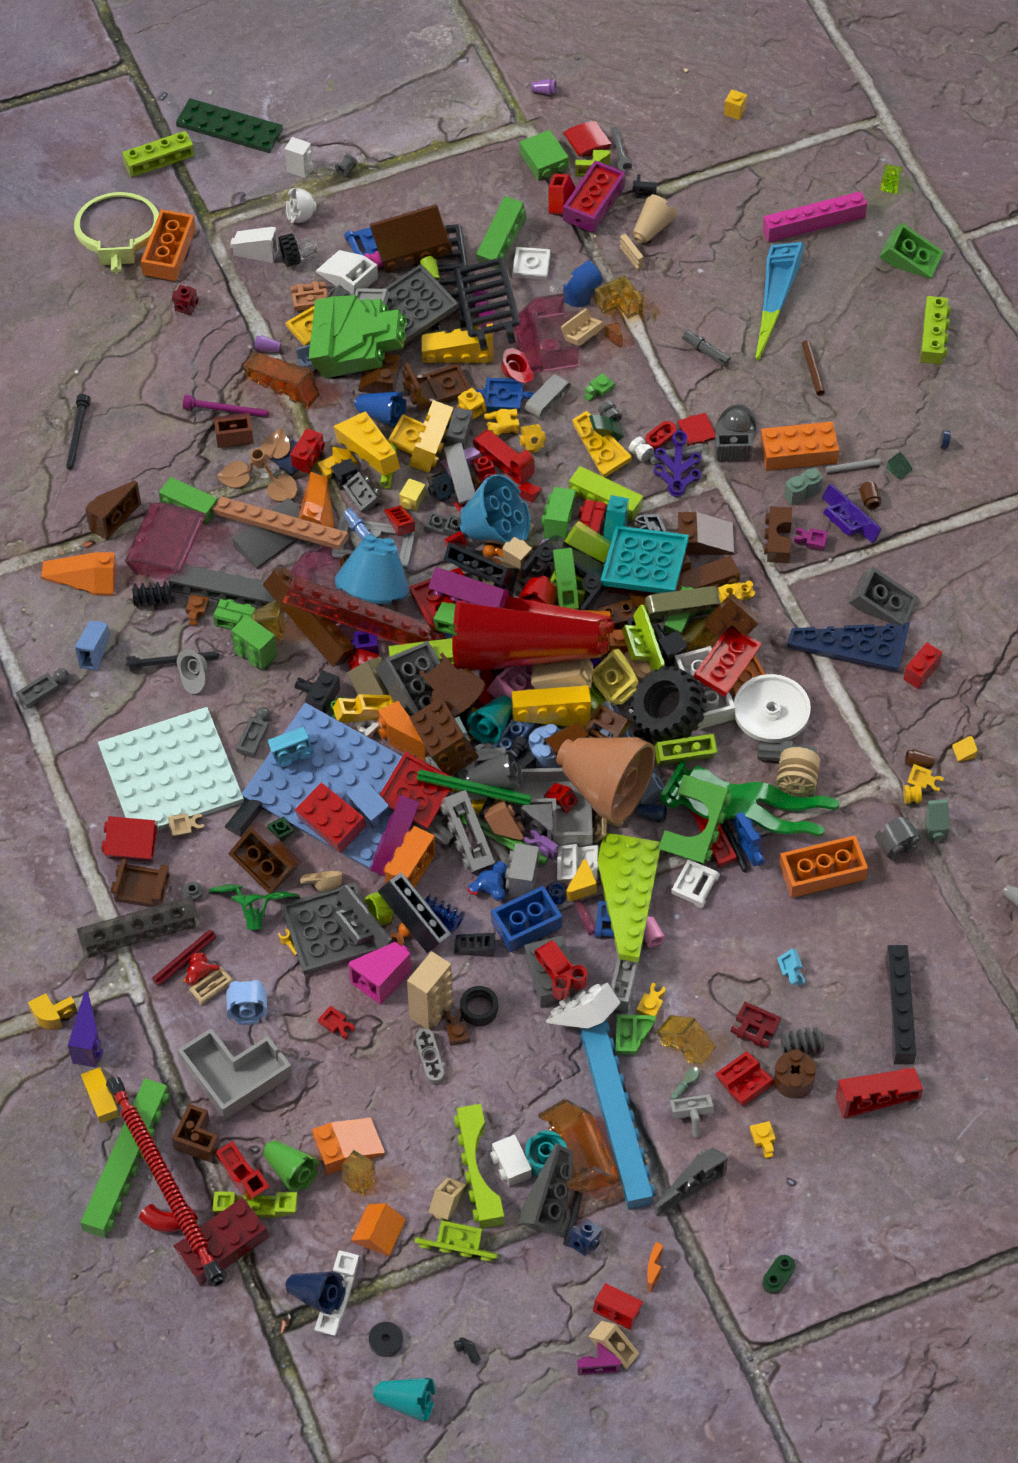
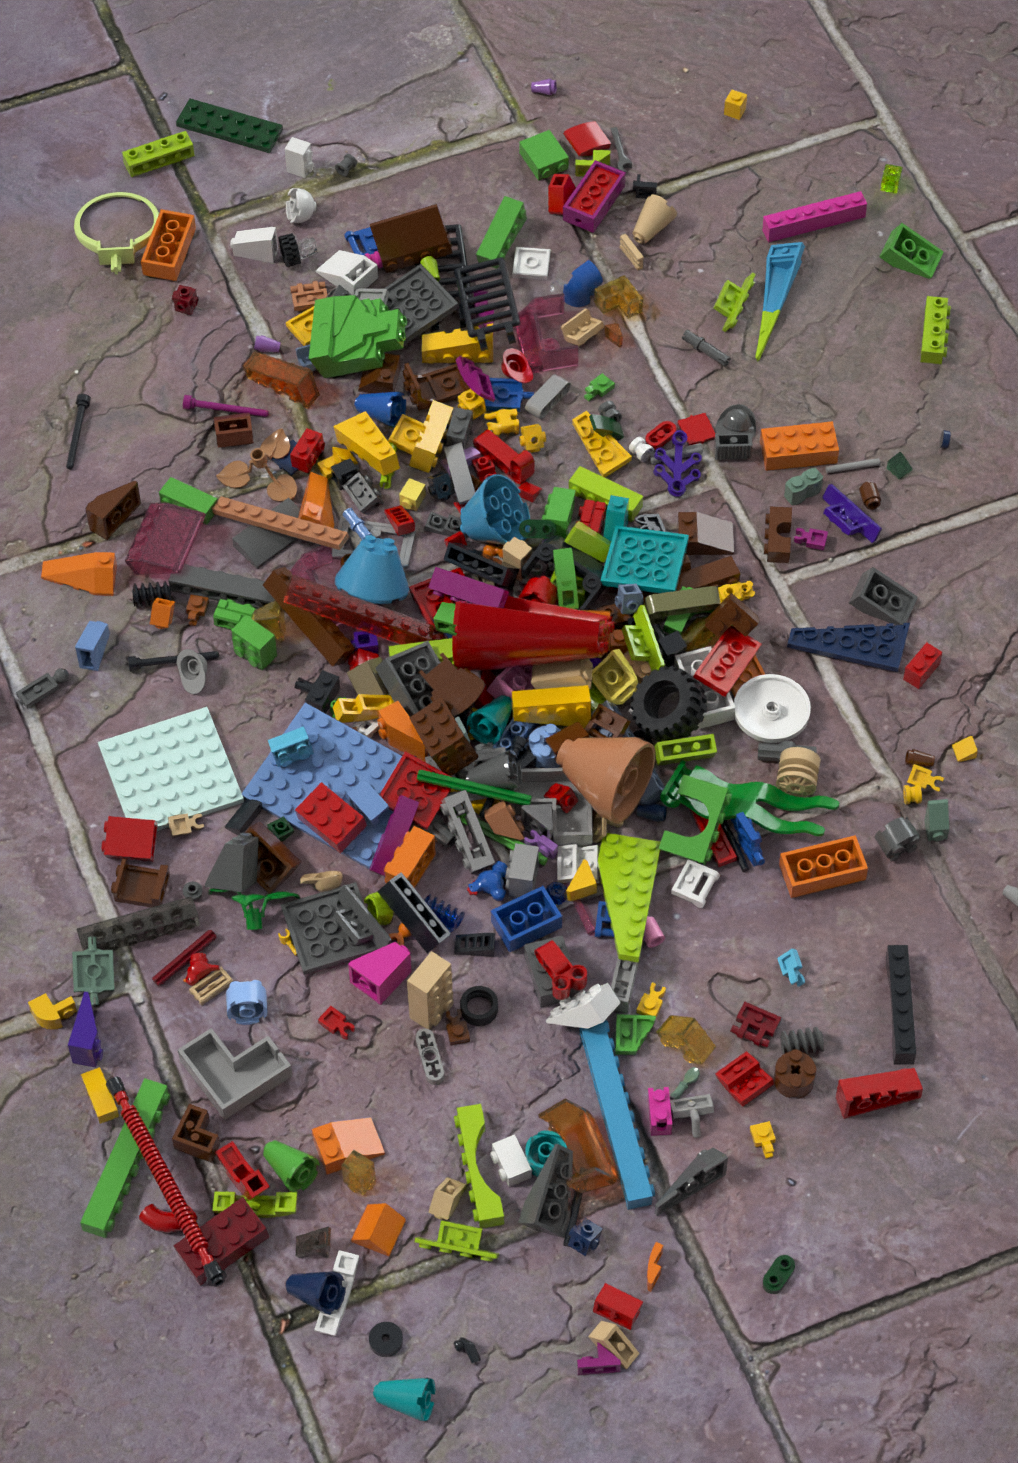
(93, 971): none -> sand green plate
(162, 613): none -> orange brick
(236, 865): none -> dark grey slope
(254, 733): dark grey plate -> none
(314, 1243): none -> clear smoke slope
(475, 379): none -> magenta slope
(537, 528): none -> dark green plate
(628, 598): none -> sand blue brick
(659, 1111): none -> dark pink brick
(731, 300): none -> lime bracket
(813, 368): reddish brown piece -> none

